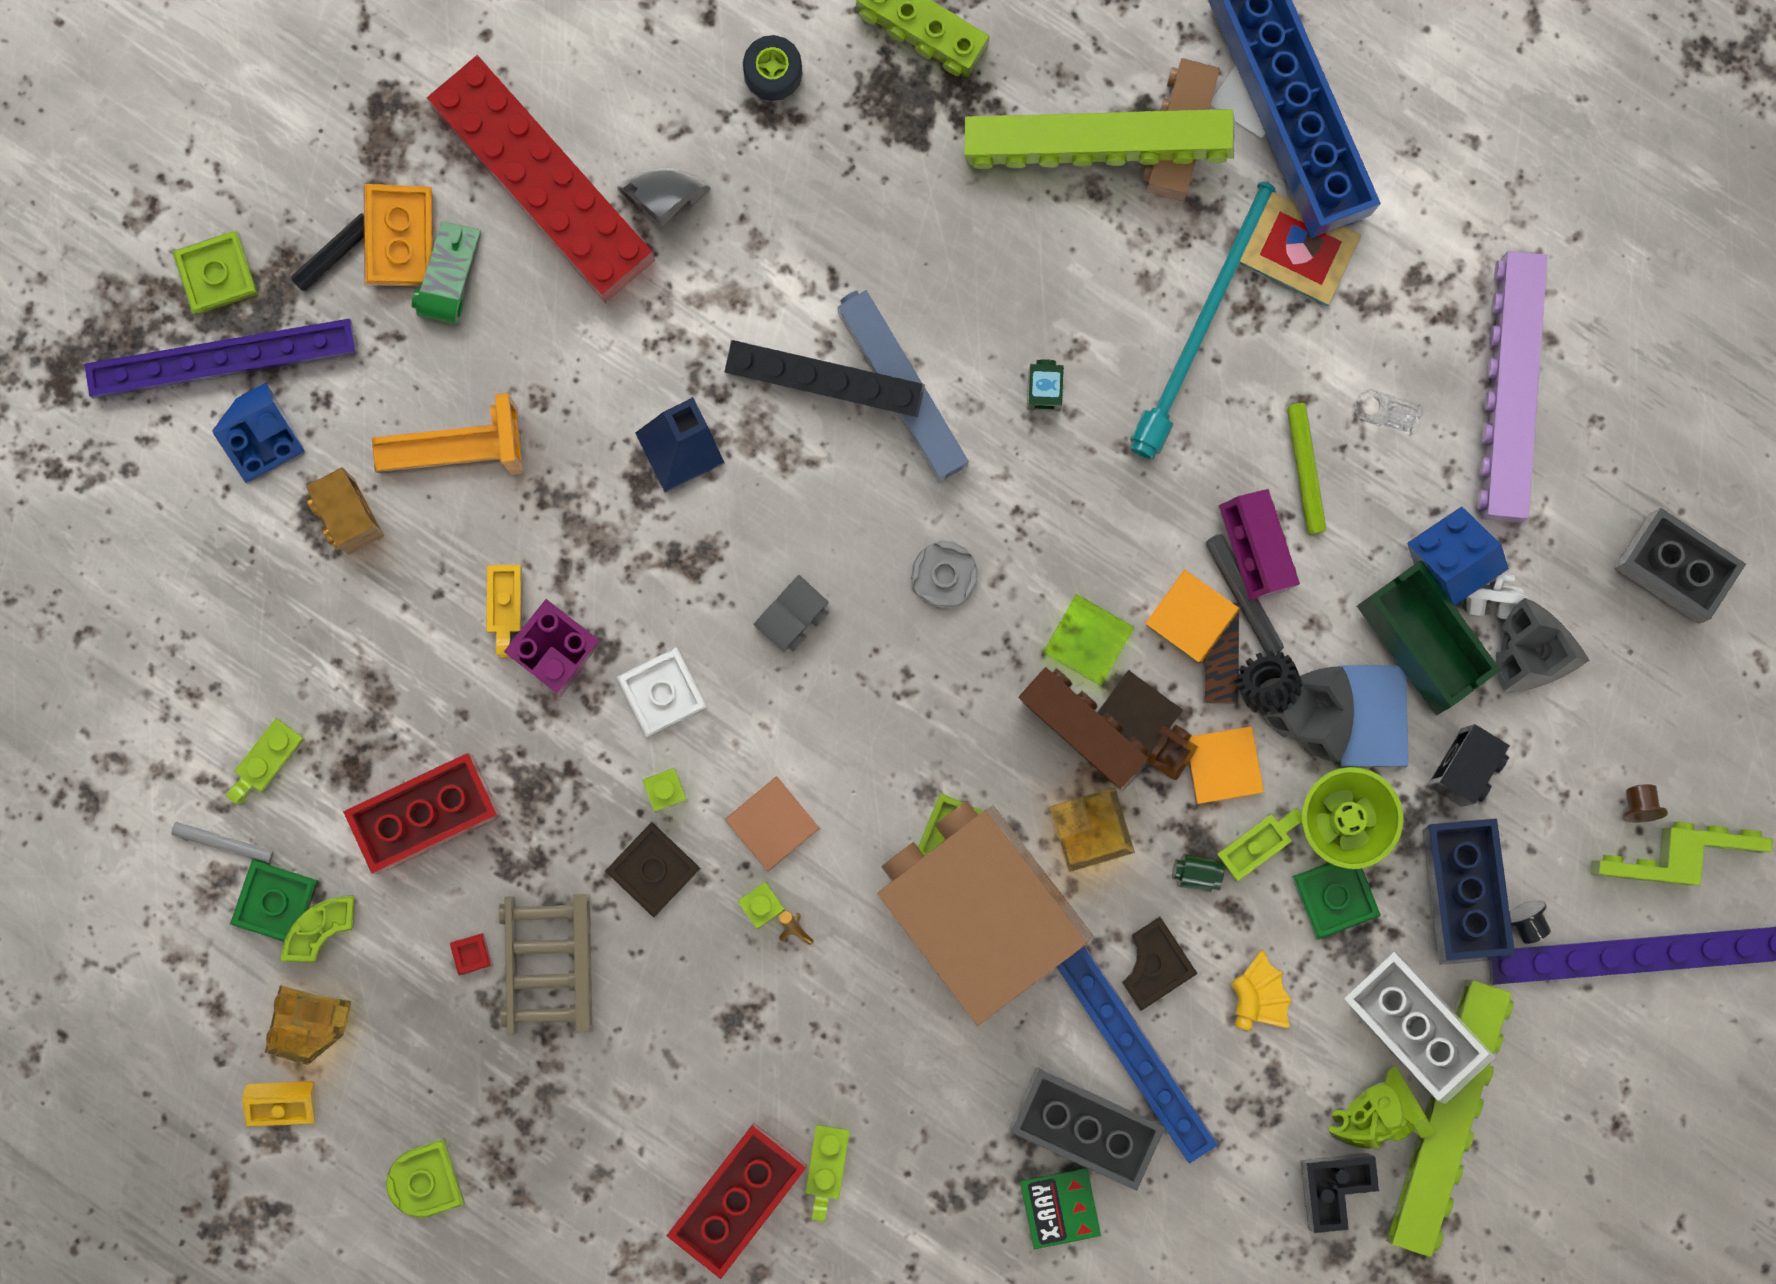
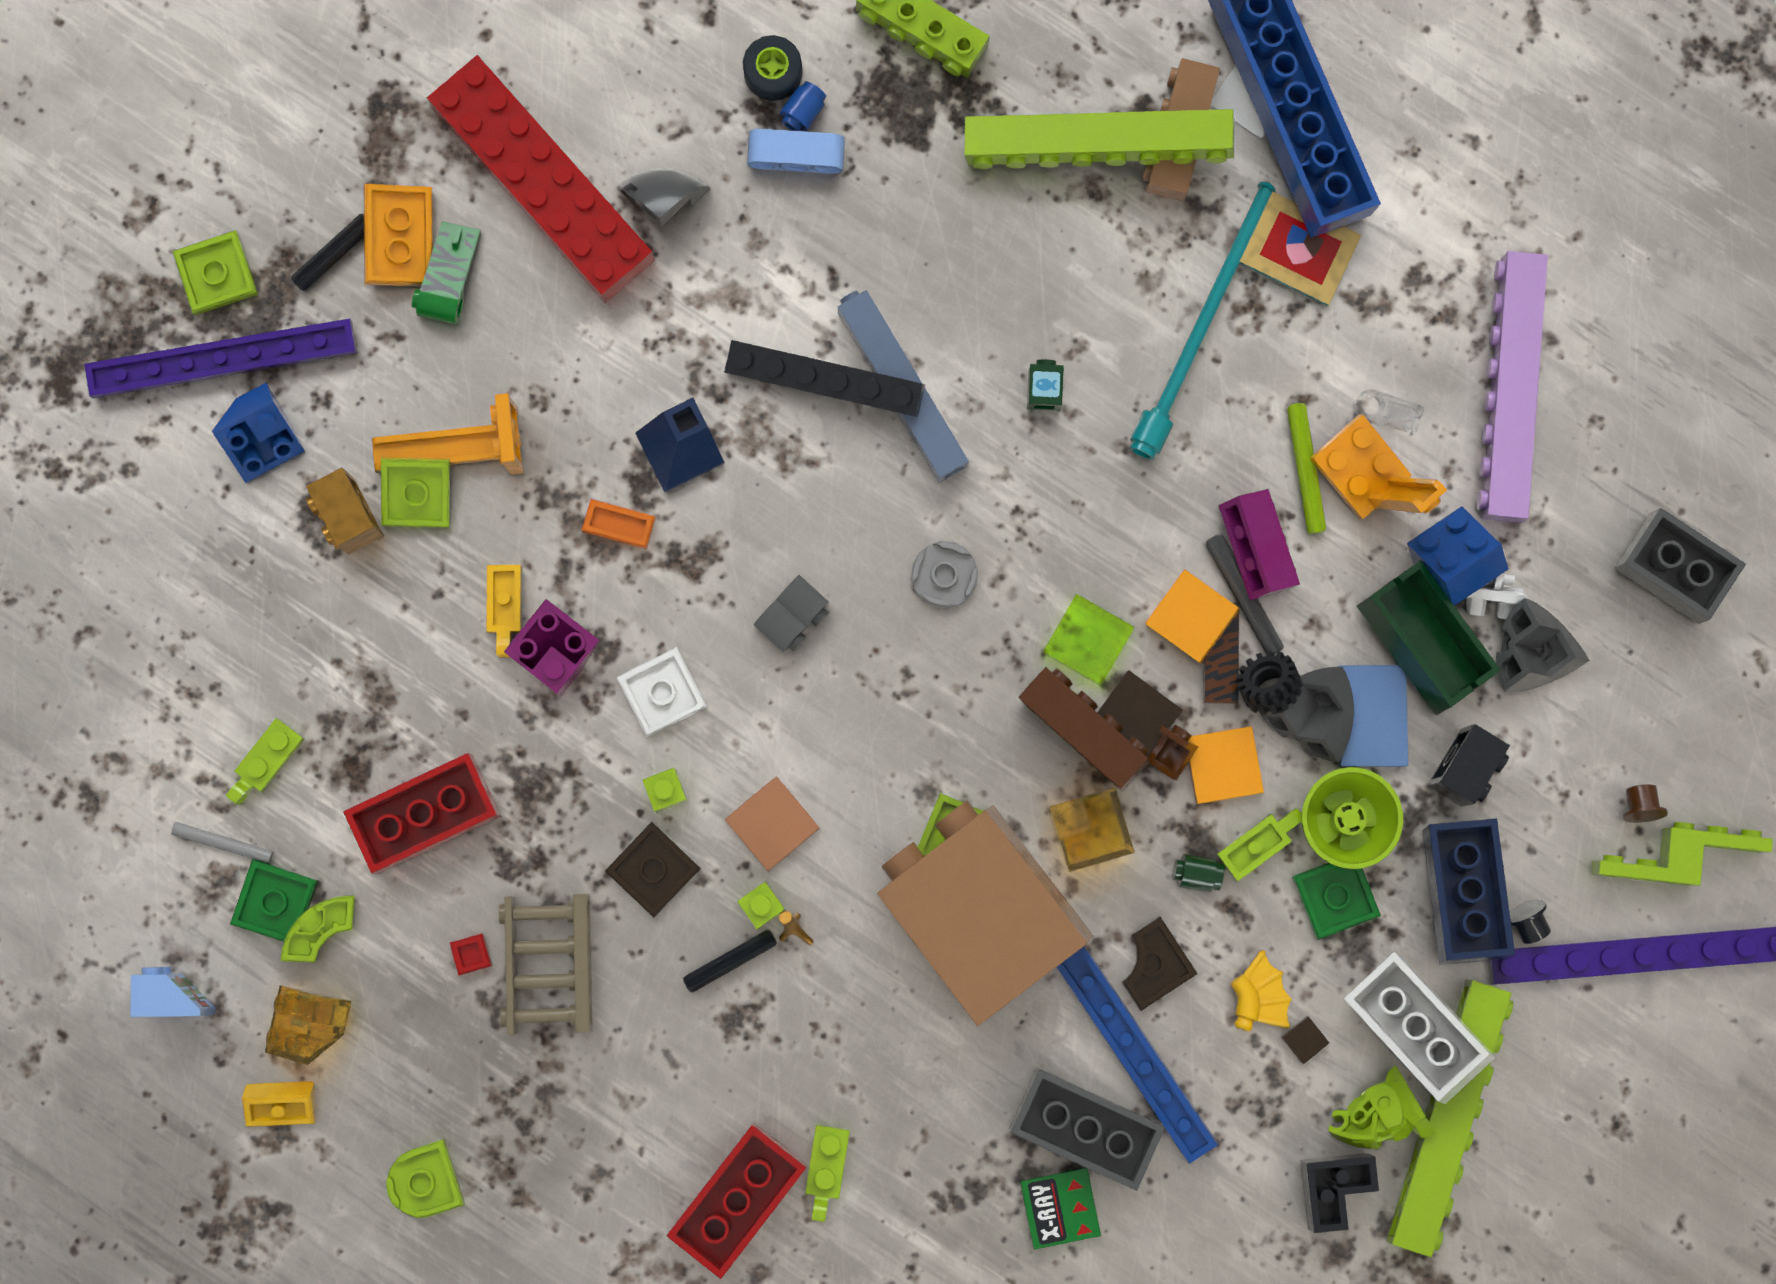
(166, 995): none -> light blue slope
(415, 492): none -> lime tile
(618, 524): none -> orange tile
(729, 961): none -> black axle
(795, 151): none -> light blue beam
(803, 107): none -> blue brick
(1305, 1040): none -> dark brown tile
(1371, 474): none -> light orange bracket

